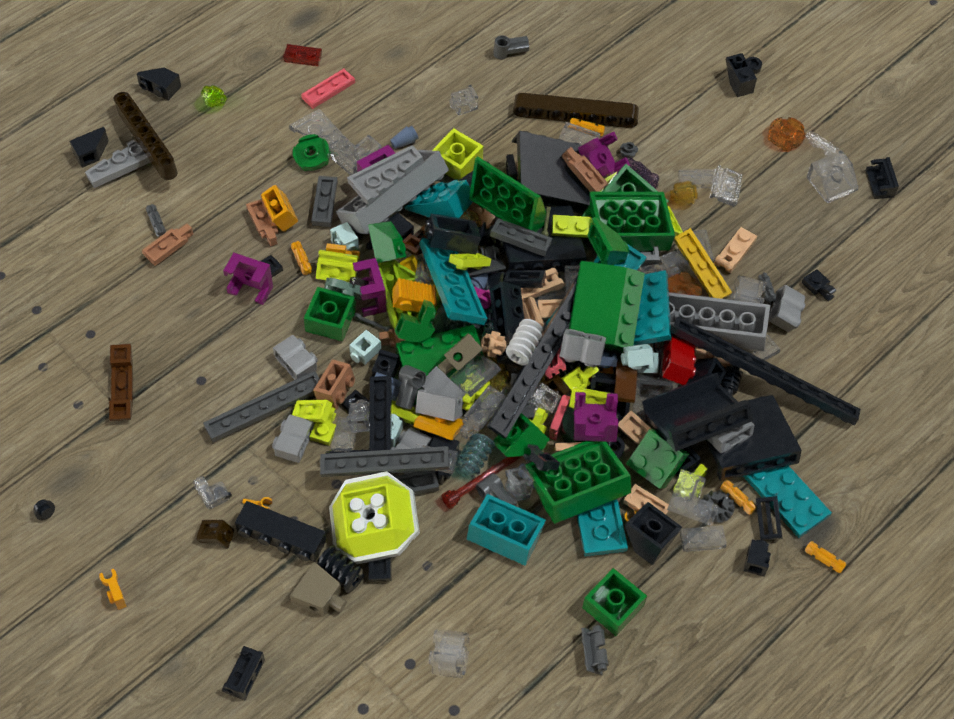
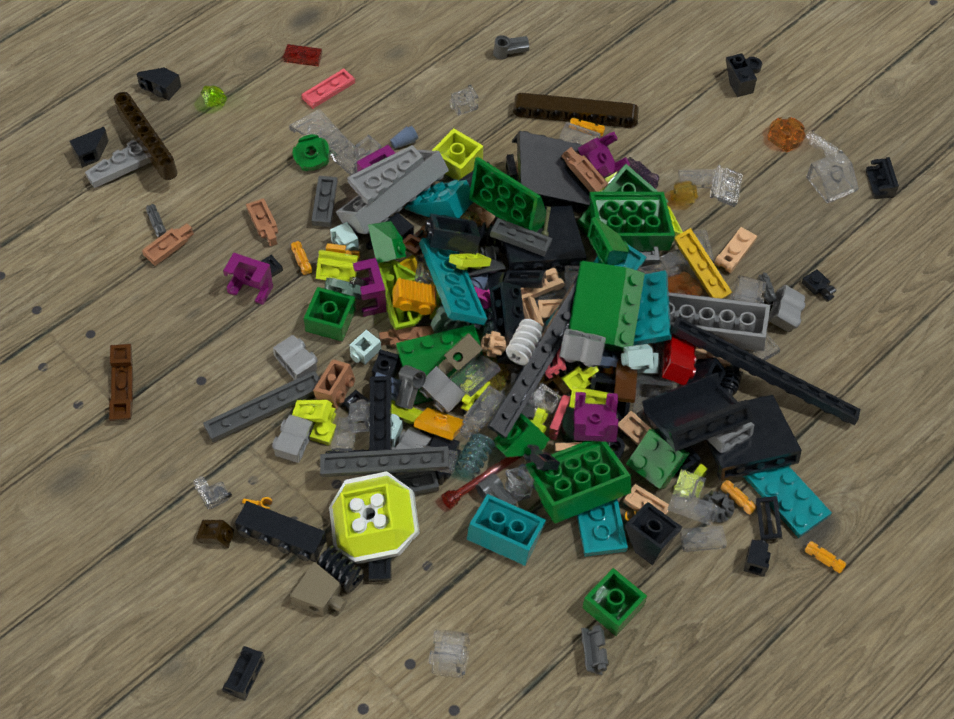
(44, 509): black plate -> none
(115, 594): light orange plate -> none
(279, 208): light orange brick -> none
(358, 317): dark grey hinge -> none
(417, 328): green brick -> none
(438, 405): light grey hinge -> none
(570, 226): neon yellow plate -> none
(628, 150): dark grey plate -> none

